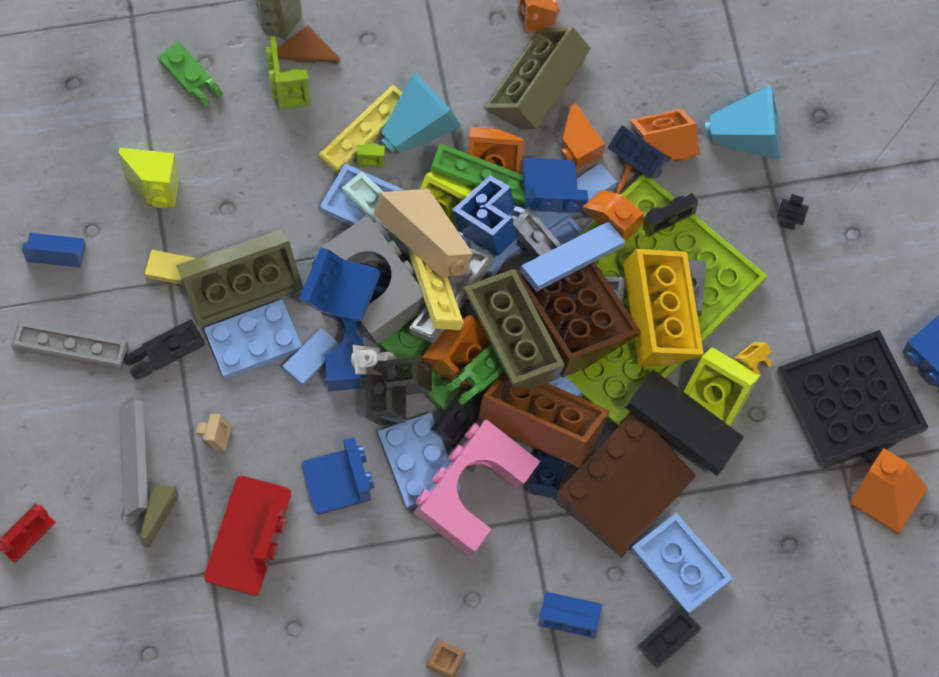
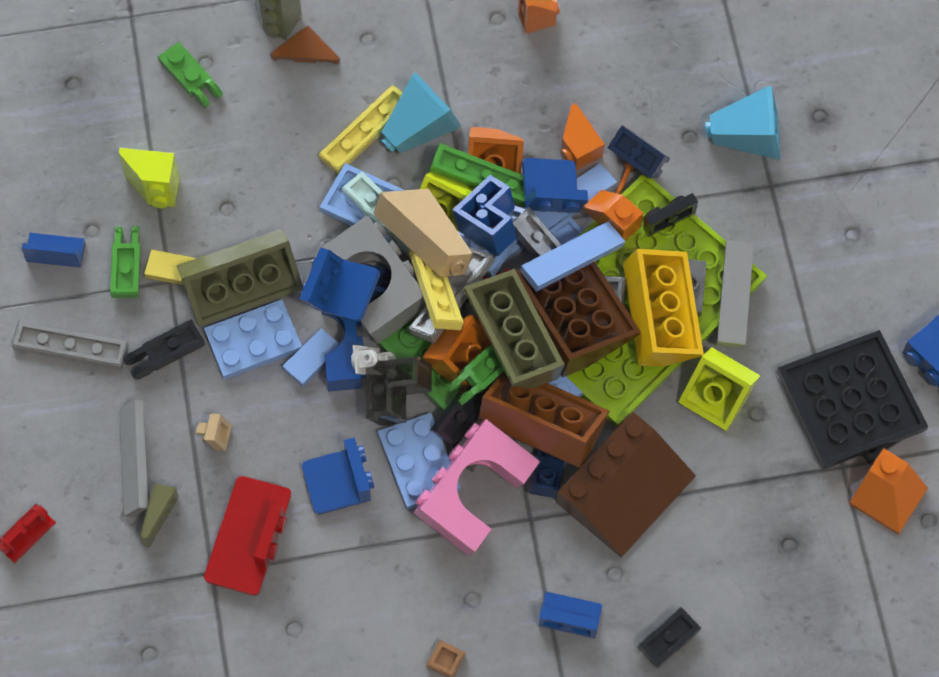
(125, 265): none -> bright green hinge
(288, 87): lime bracket -> none
(371, 155): lime plate -> none
(538, 77): olive slope -> none
(670, 133): orange slope -> none
(682, 564): light blue plate -> none
(684, 422): black tile -> none
(735, 294): none -> light grey tile
(753, 355): yellow tile -> none
(792, 211): black gear -> none

